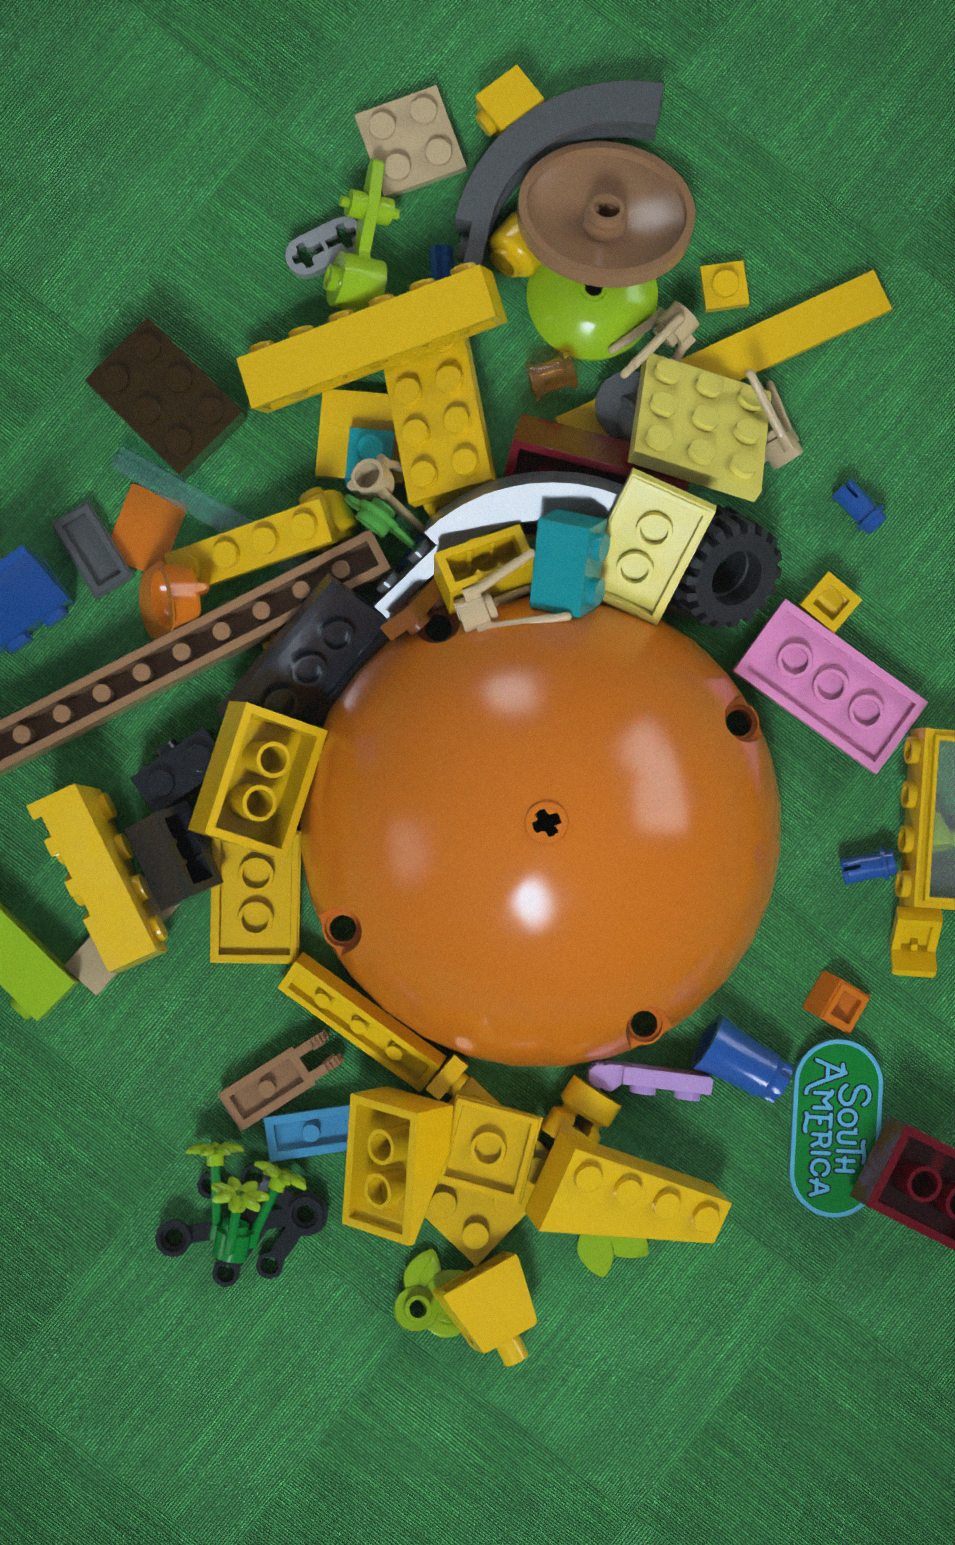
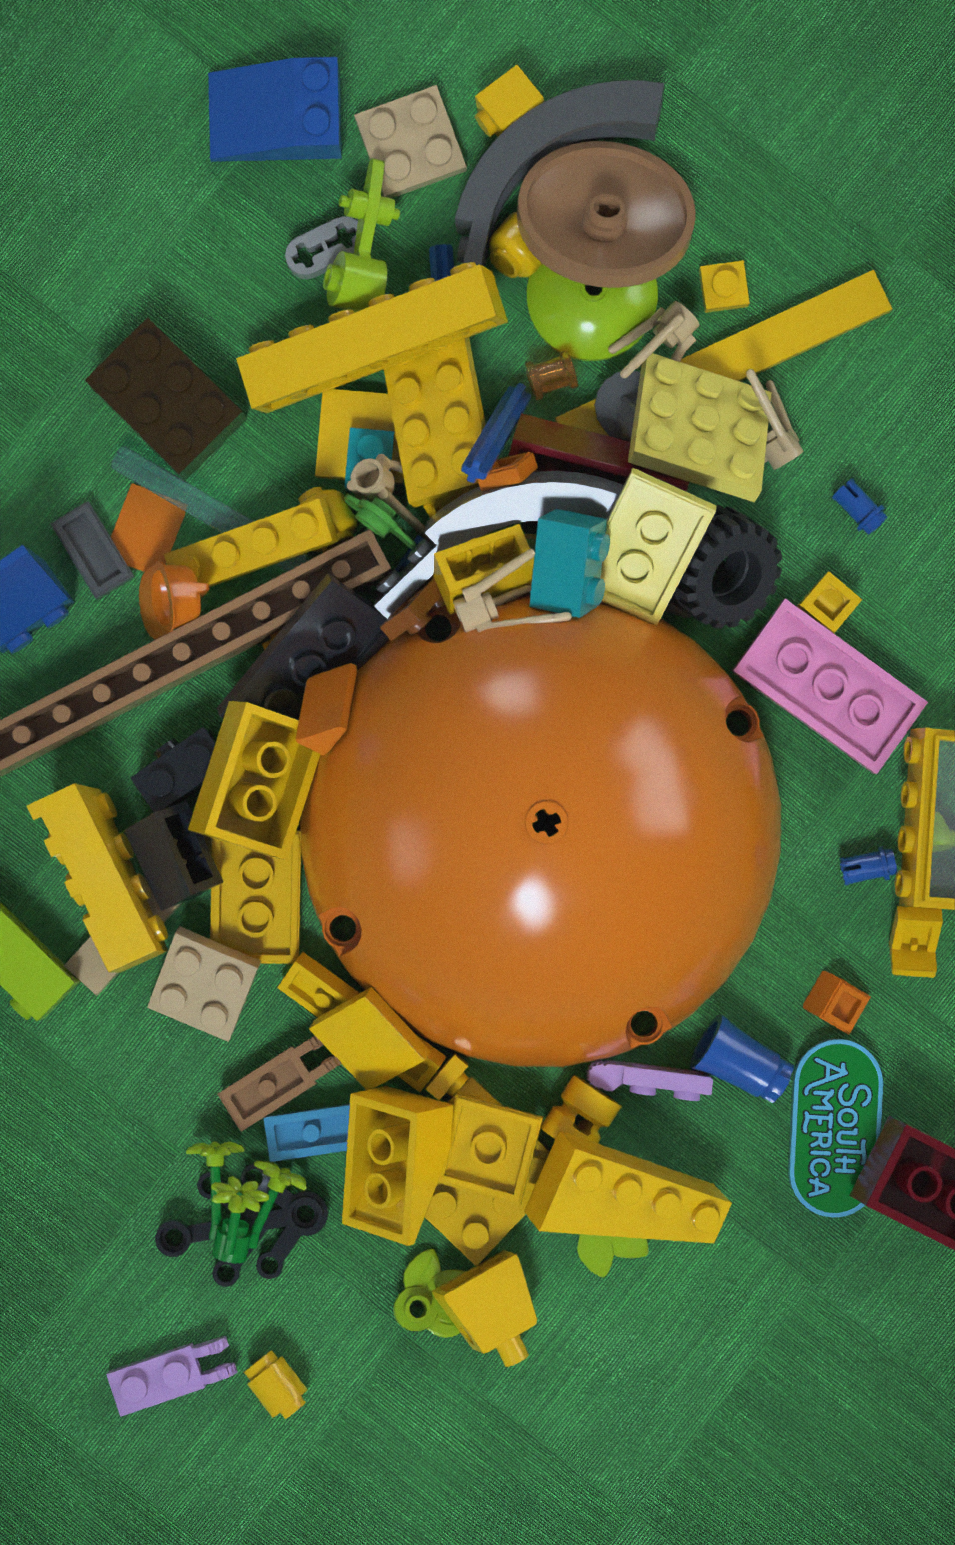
(167, 1376): none -> lavender hinge
(204, 984): none -> tan plate
(276, 111): none -> blue slope
(276, 1385): none -> yellow brick
(326, 708): none -> orange slope
(369, 1039): none -> yellow tile
(496, 433): none -> blue axle
(509, 471): none -> orange tile

